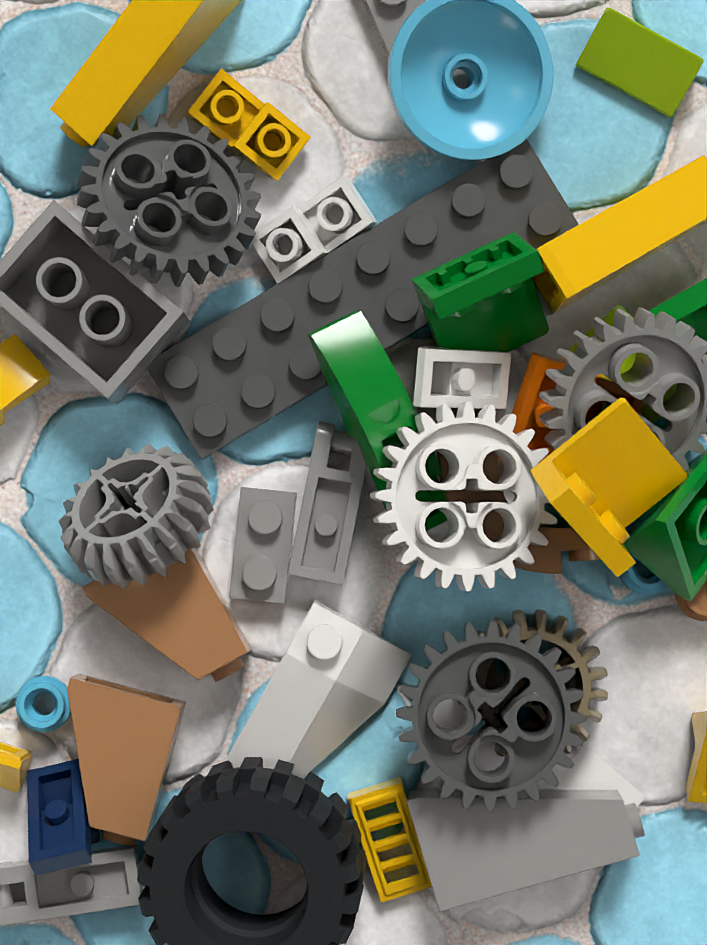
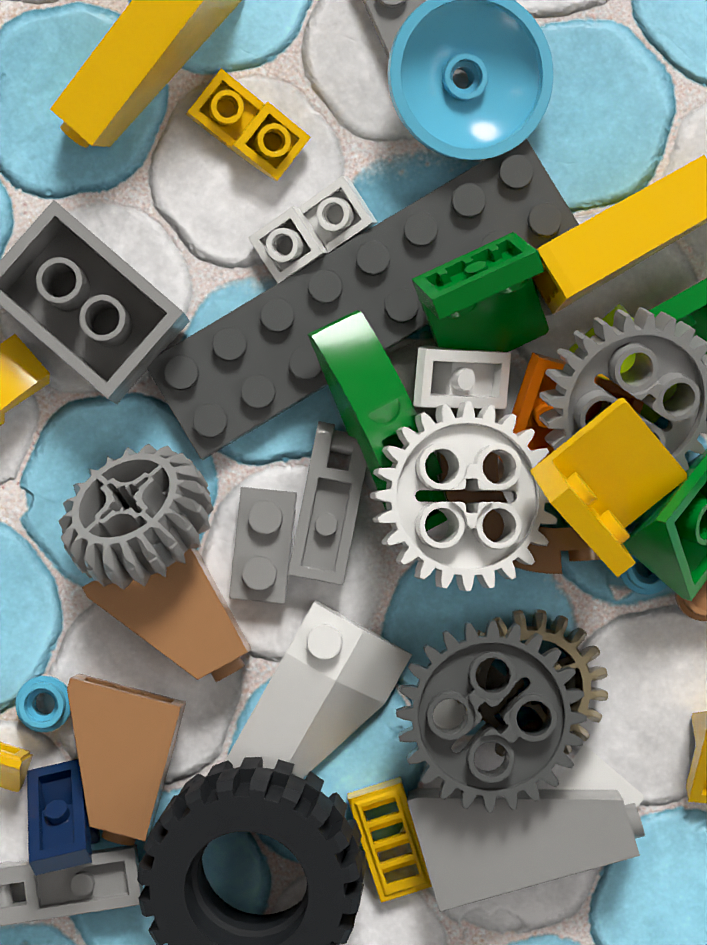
(168, 200): dark grey gear -> none
(639, 62): lime slope -> none

